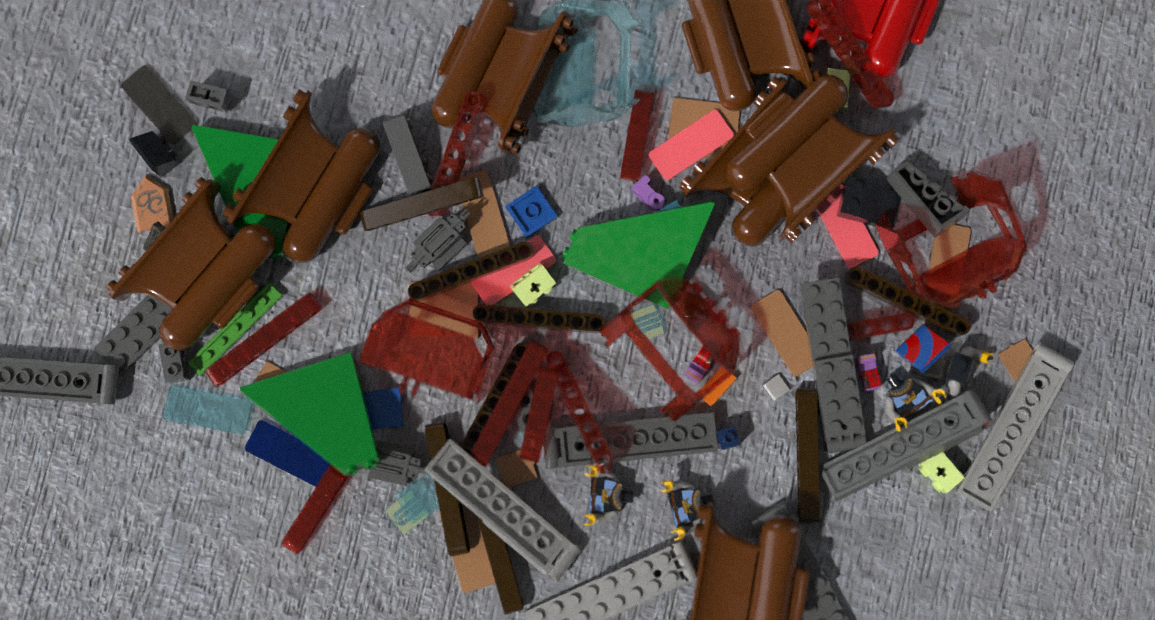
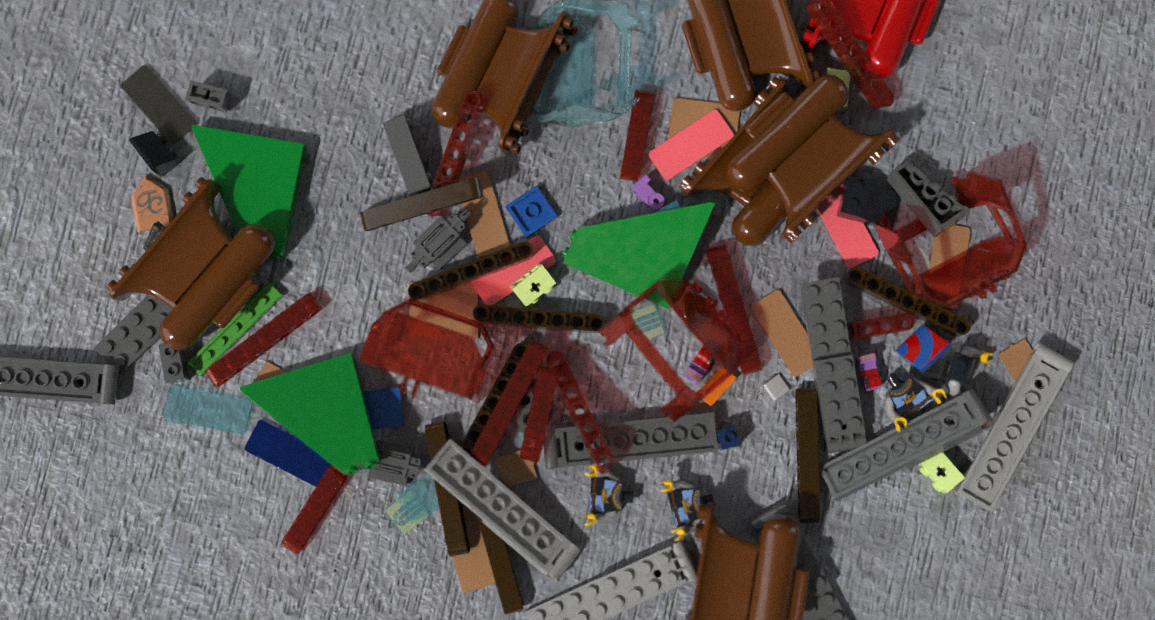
(310, 182): reddish brown piece -> none
(734, 307): none -> clear red beam

